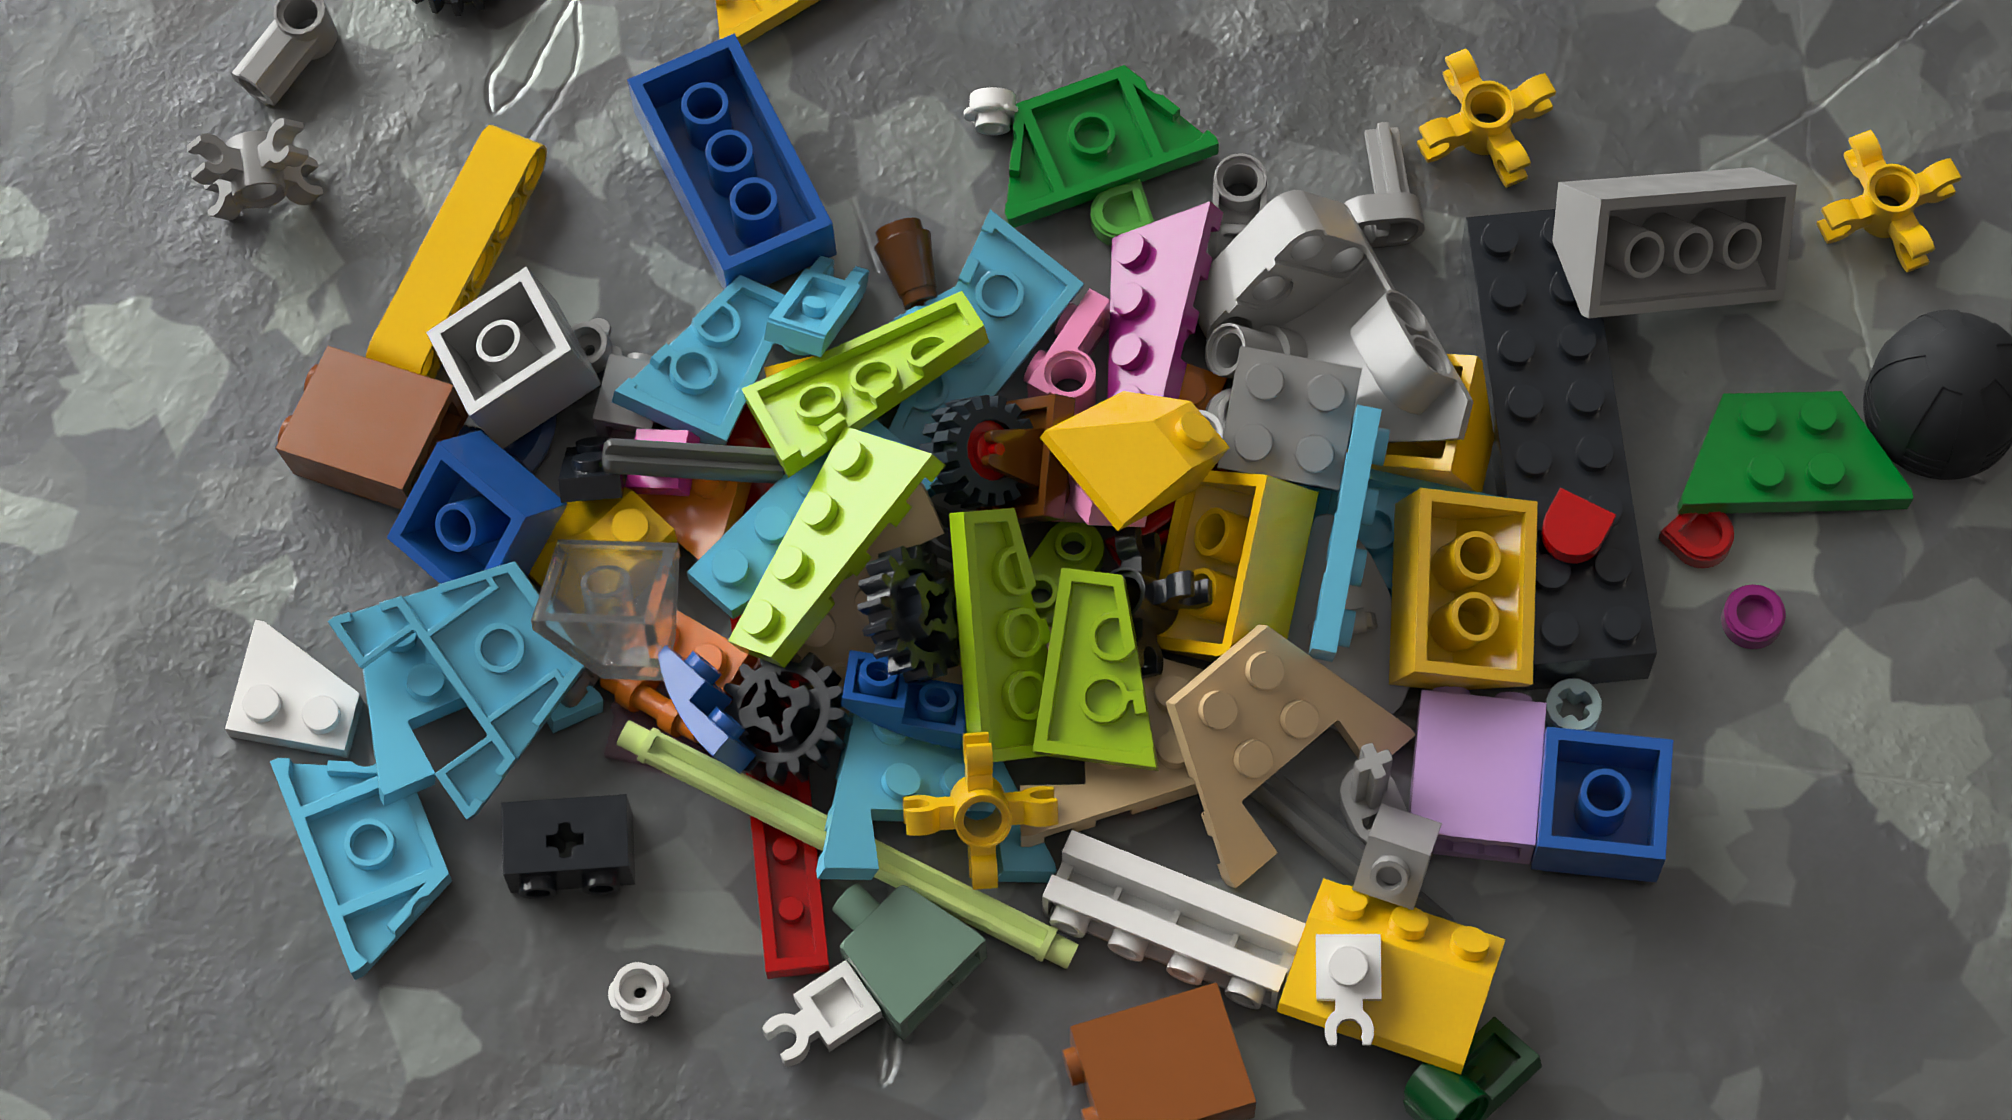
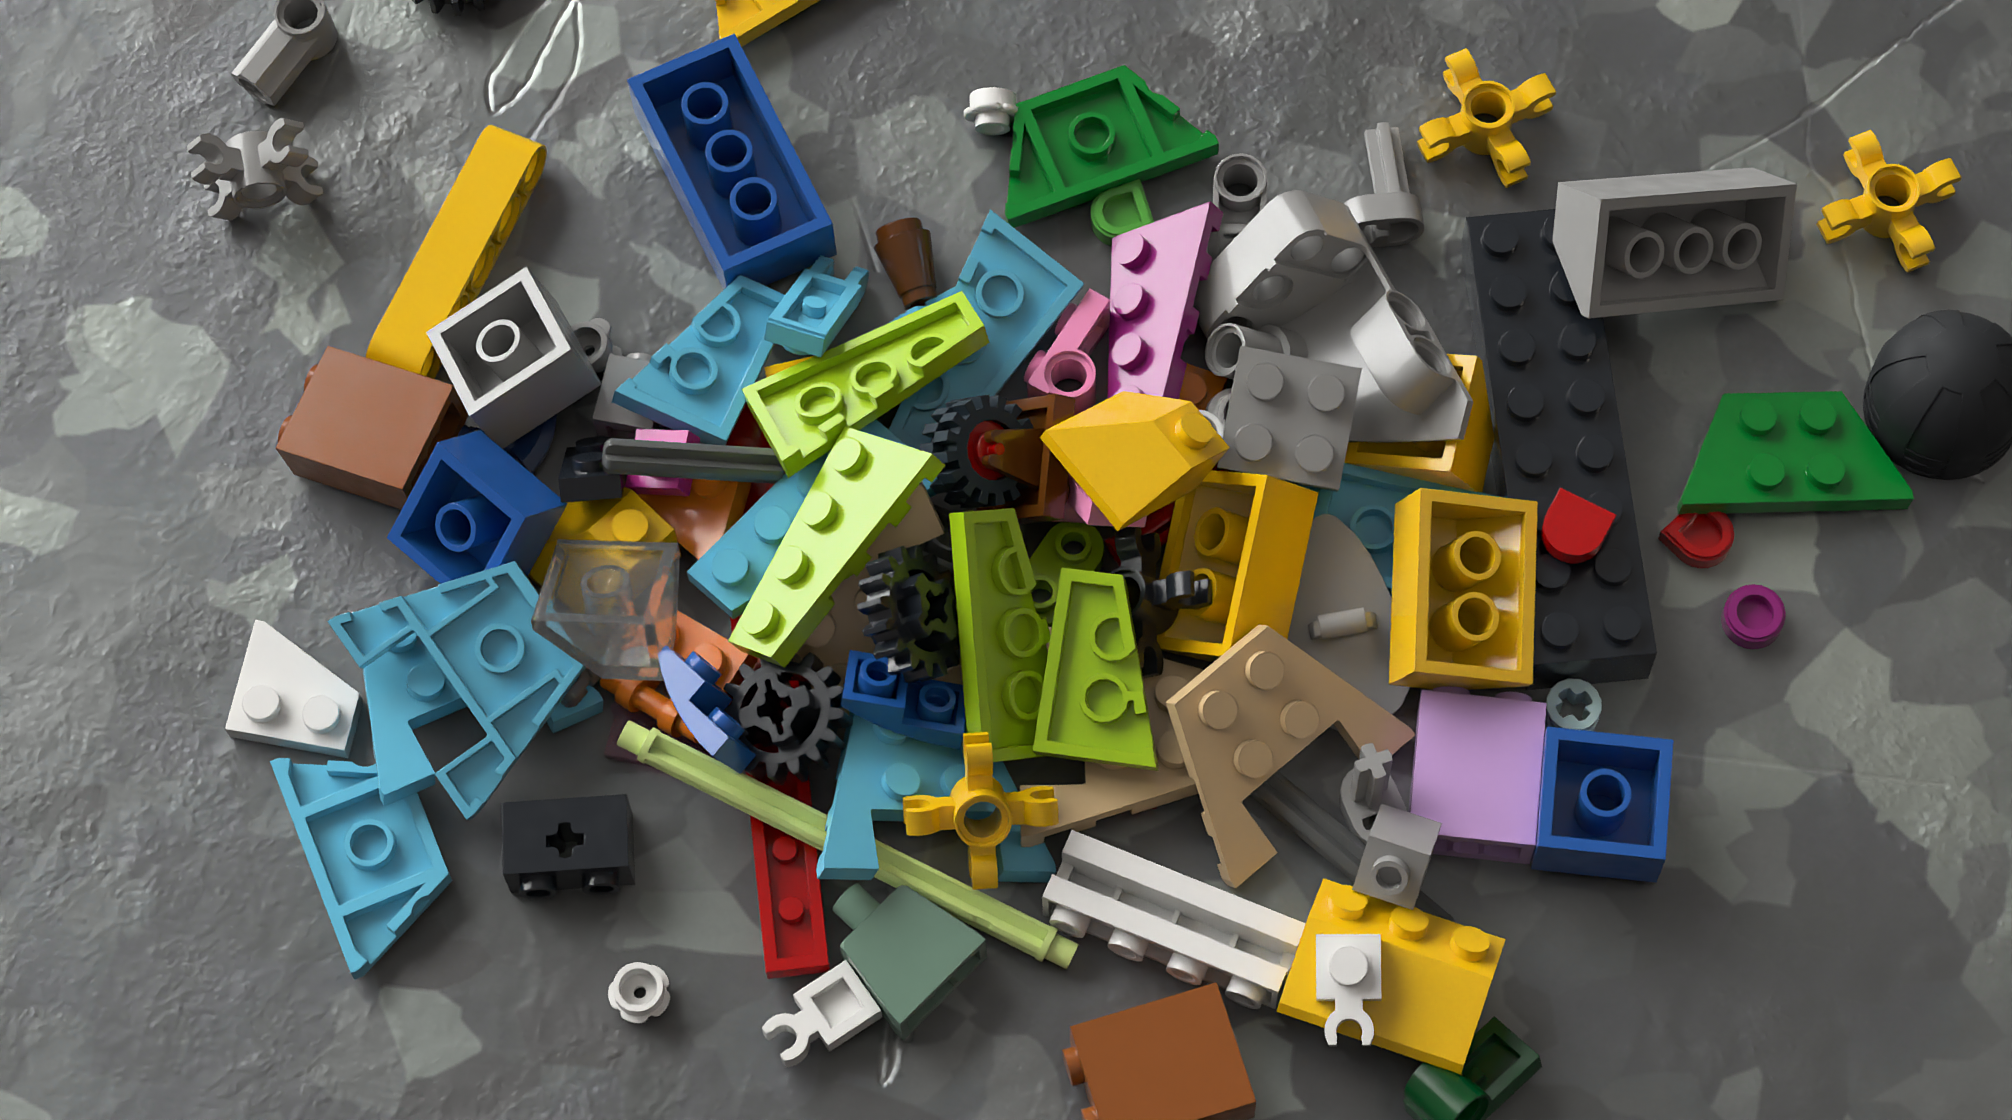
(1344, 561): medium azure wing -> none

